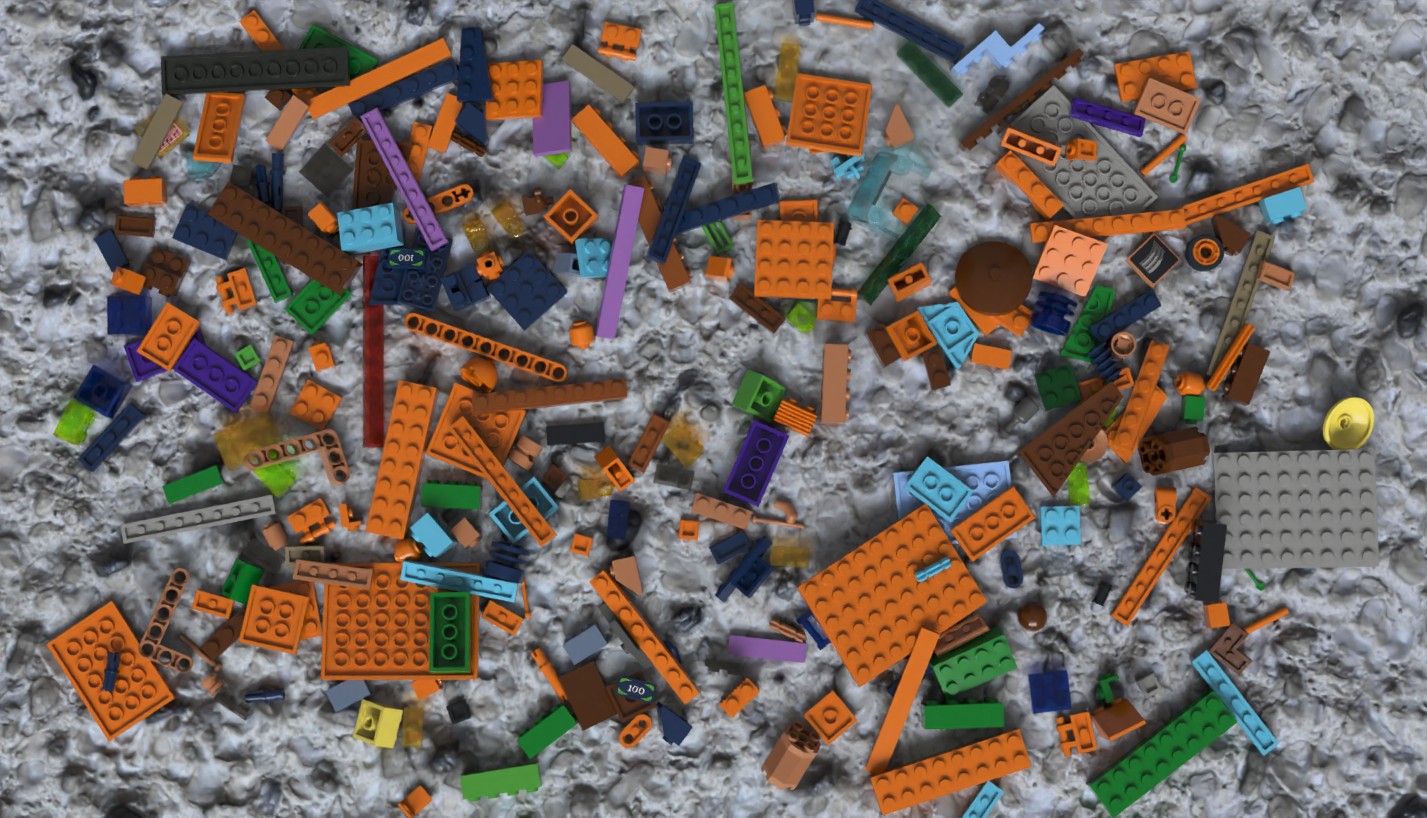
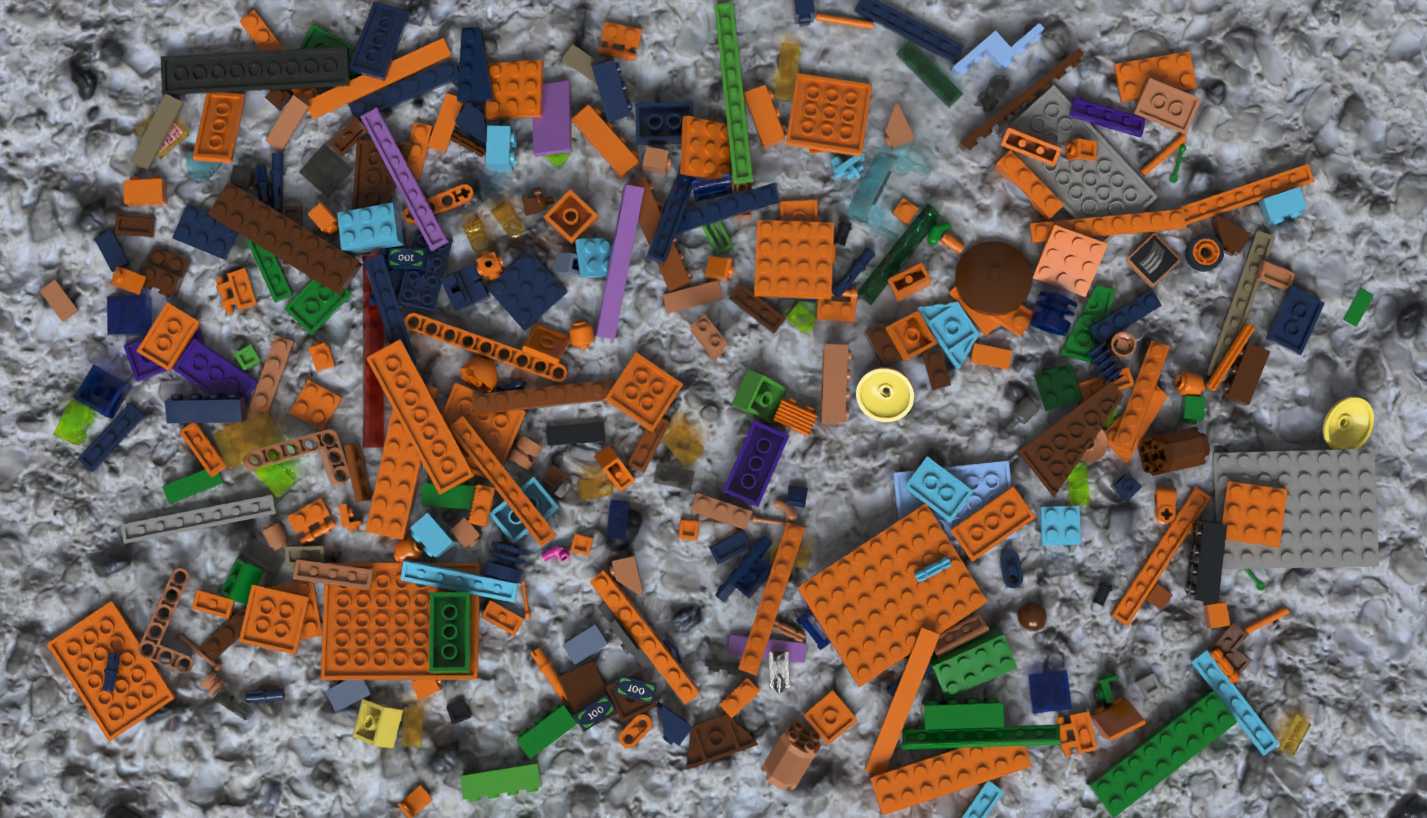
(59, 300): none -> nougat tile
(203, 448): none -> orange tile
(206, 408): none -> dark blue brick
(357, 472): none -> dark orange tile
(379, 41): none -> dark blue tile
(387, 302): none -> dark blue plate
(420, 417): none -> orange plate
(481, 505): none -> orange brick
(500, 148): none -> medium azure brick
(516, 385): none -> dark blue arm
(546, 343): none -> orange plate
(556, 551): none -> dark pink arm
(594, 713): none -> dark blue tile
(611, 89): none -> dark blue wedge
(643, 392): none -> orange plate
(692, 297): none -> nougat tile
(704, 148): none -> orange plate
(709, 337): none -> nougat panel
(712, 188): none -> clear blue plate
(716, 740): none -> reddish brown wing
(771, 599): none -> orange plate
(779, 670): none -> clear smoke hinge
(796, 496): none -> dark blue plate
(858, 266): none -> dark blue pin
(882, 404): none -> light yellow dish
(936, 232): none -> green arm
(952, 243): none -> orange pin
(981, 737): none -> green tile
(1159, 597): none -> dark orange tile
(1225, 665): none -> orange axle
(1254, 513): none -> orange plate
(1294, 736): none -> clear yellow plate
(1295, 320): none -> dark blue plate
(1358, 307): none -> green sticker

